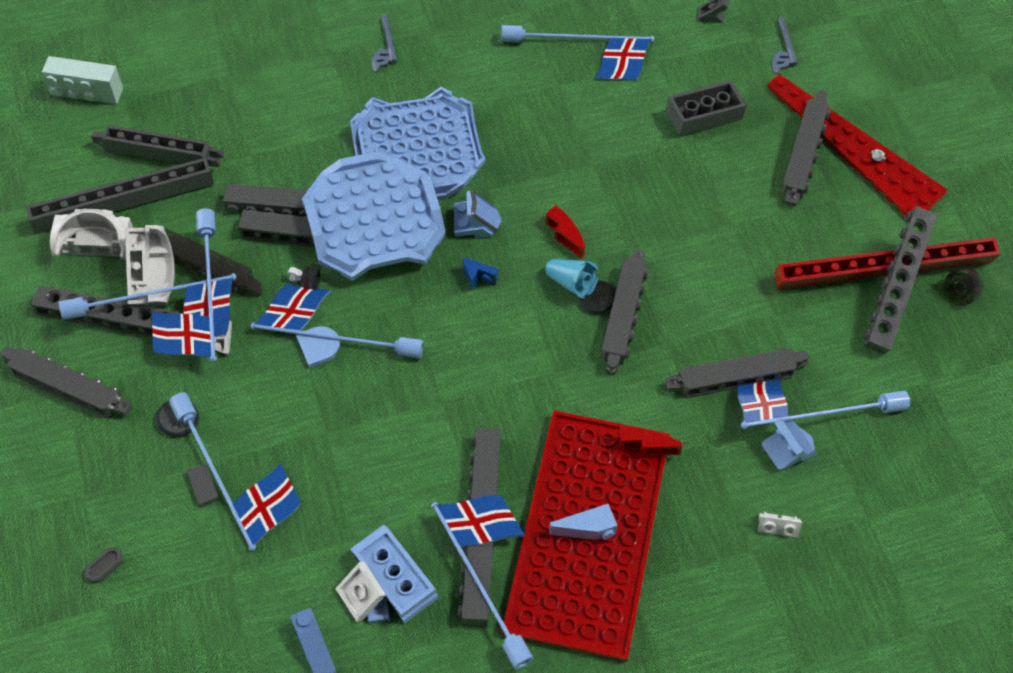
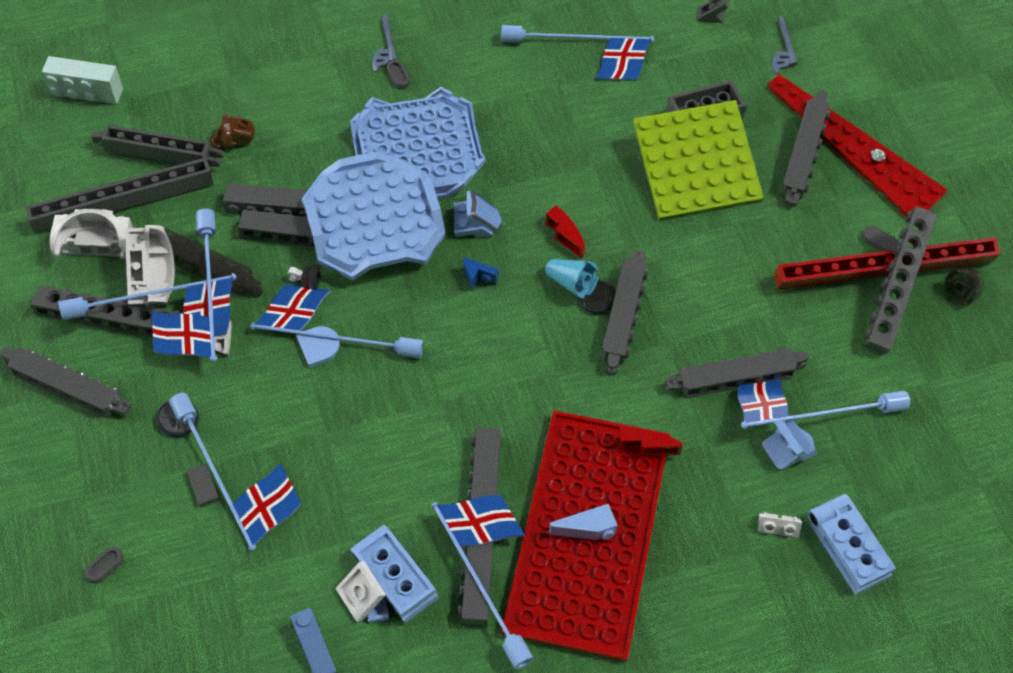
(233, 132): none -> reddish brown head
(398, 74): none -> dark grey tile
(697, 159): none -> lime plate
(840, 528): none -> light blue hinge
(879, 239): none -> dark grey tile

